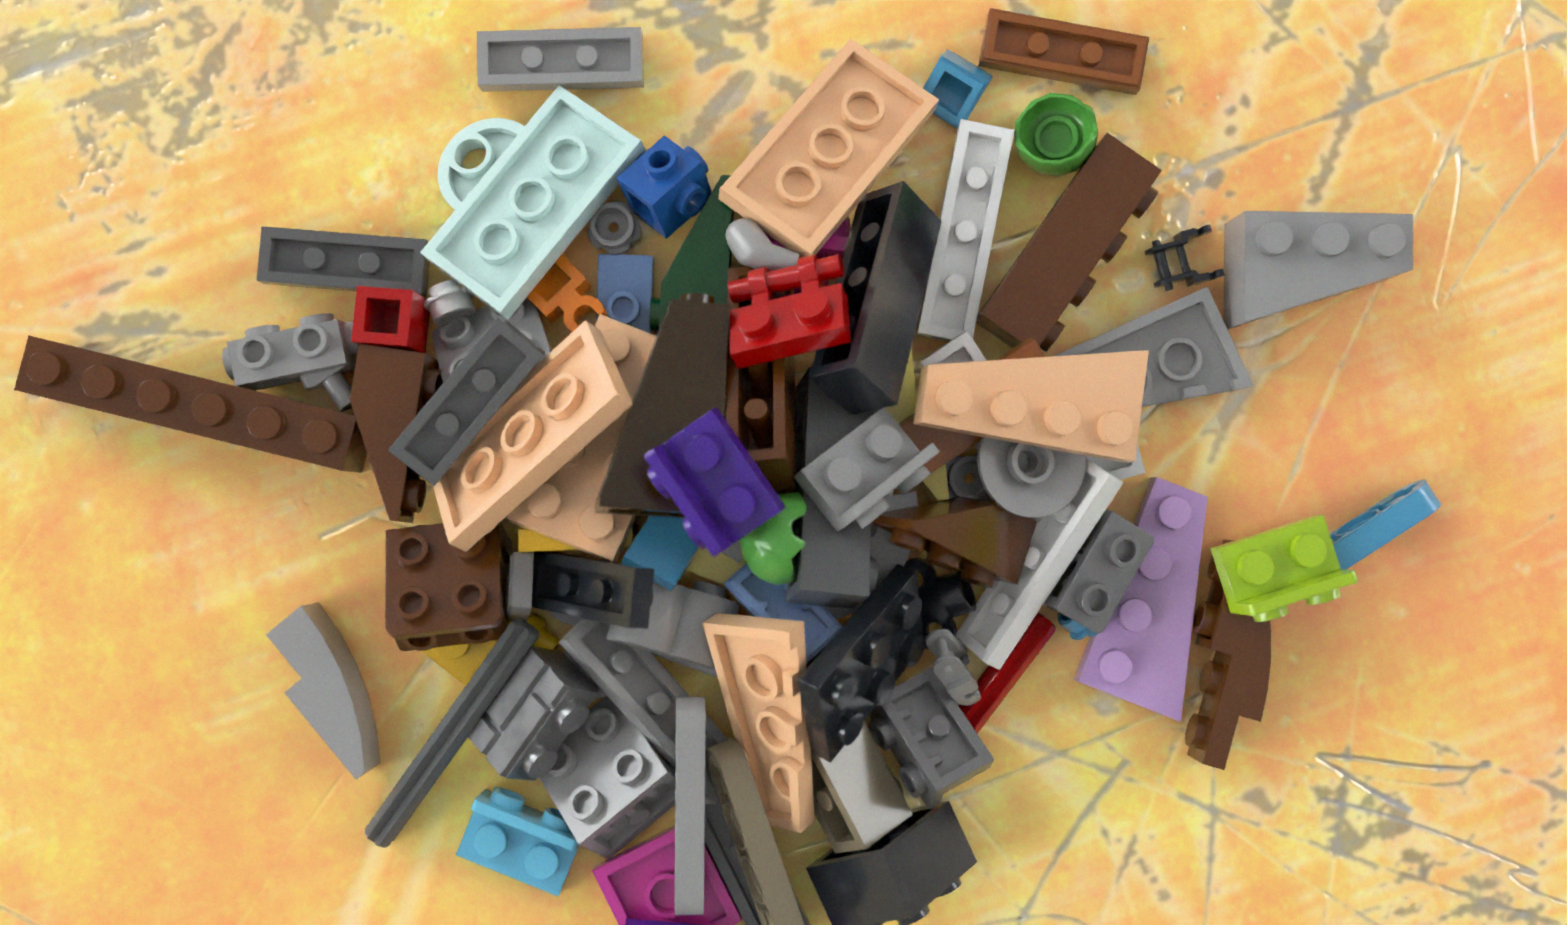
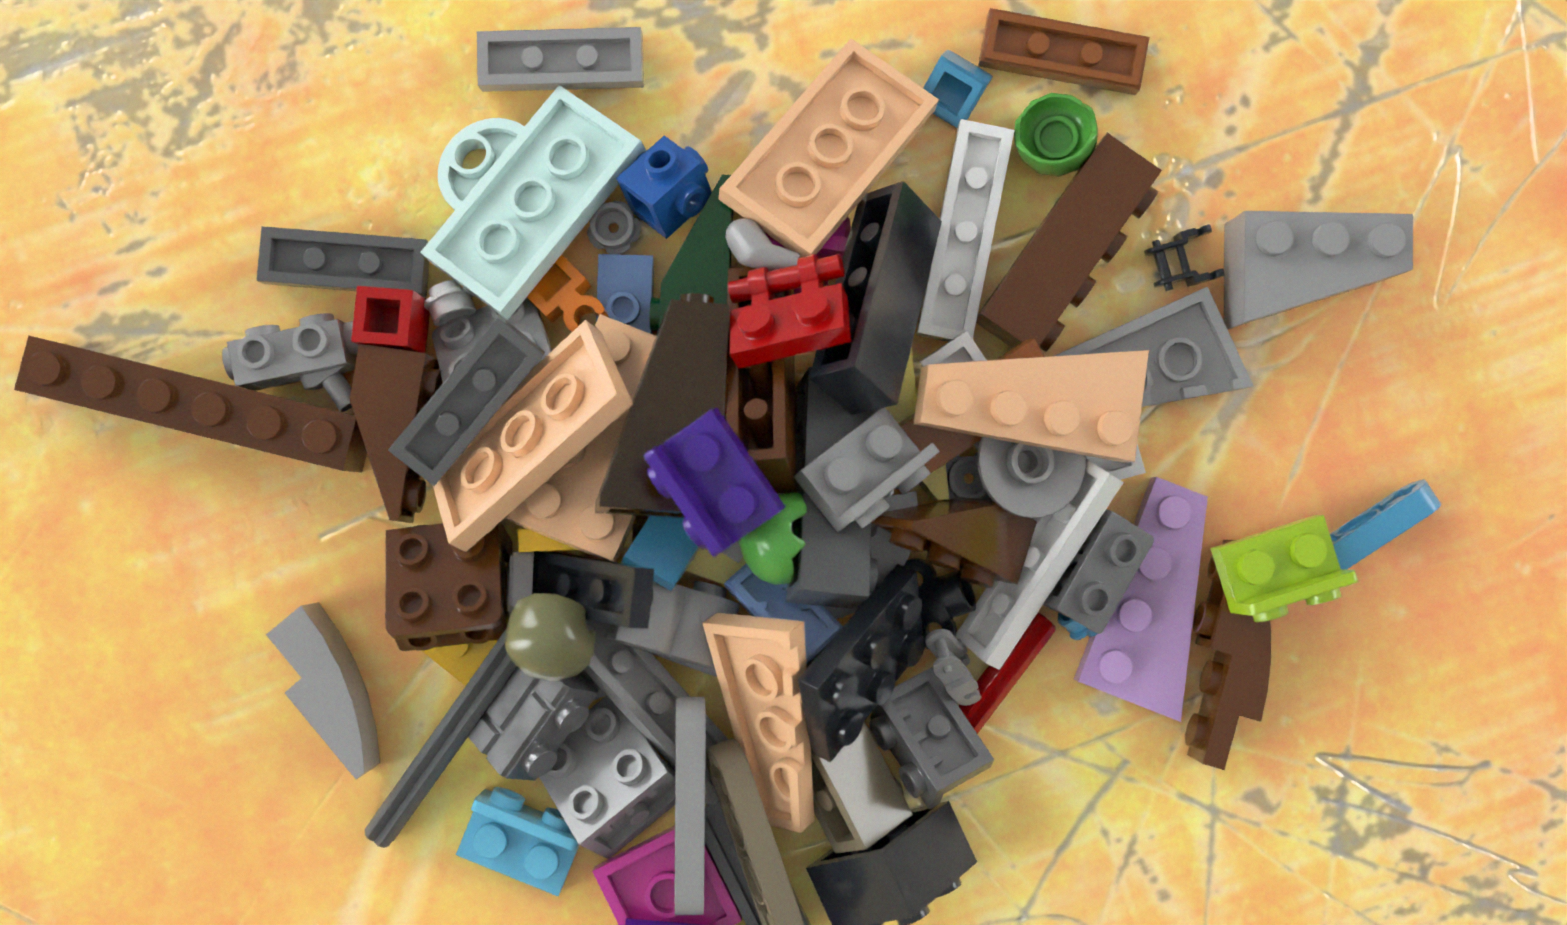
(549, 637): none -> olive hair

